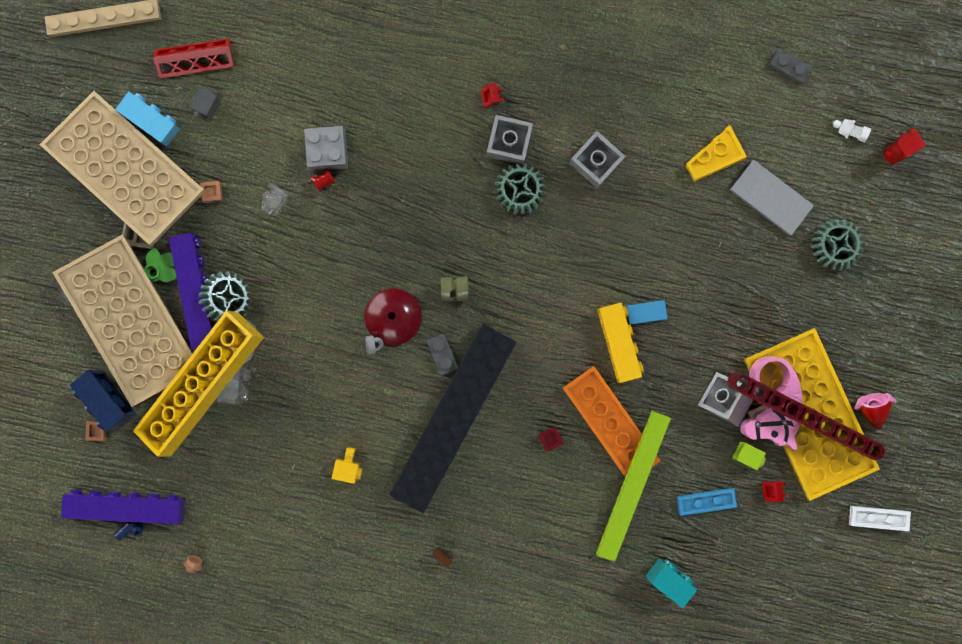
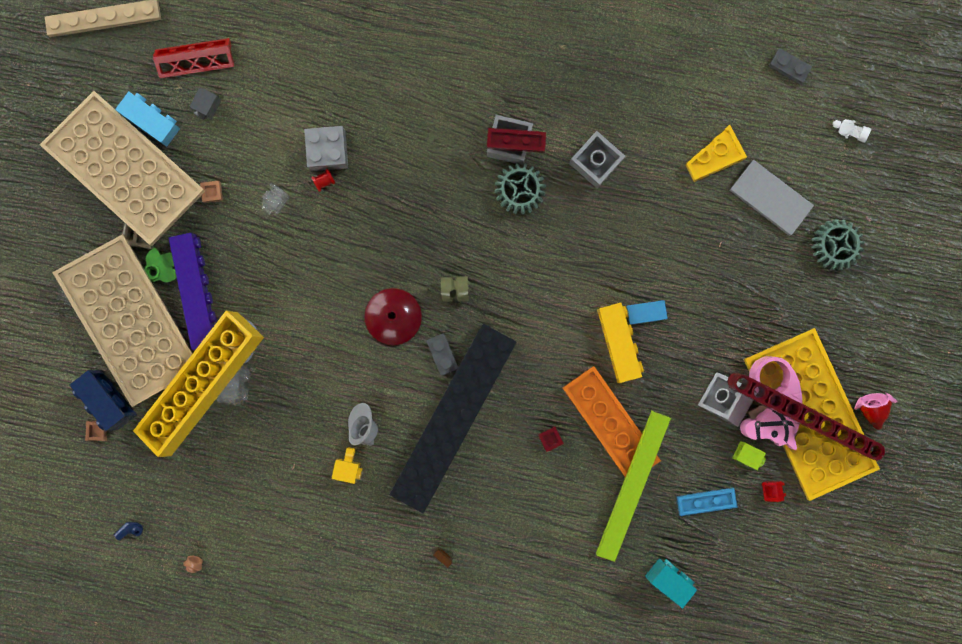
(123, 507): dark purple brick -> none
(228, 283): sand green gear -> none
(361, 426): none -> light grey piece
(370, 344): light grey tile -> none
(490, 95): red tile -> none
(516, 140): none -> dark red plate
(879, 518): white plate -> none
(905, 146): red window -> none

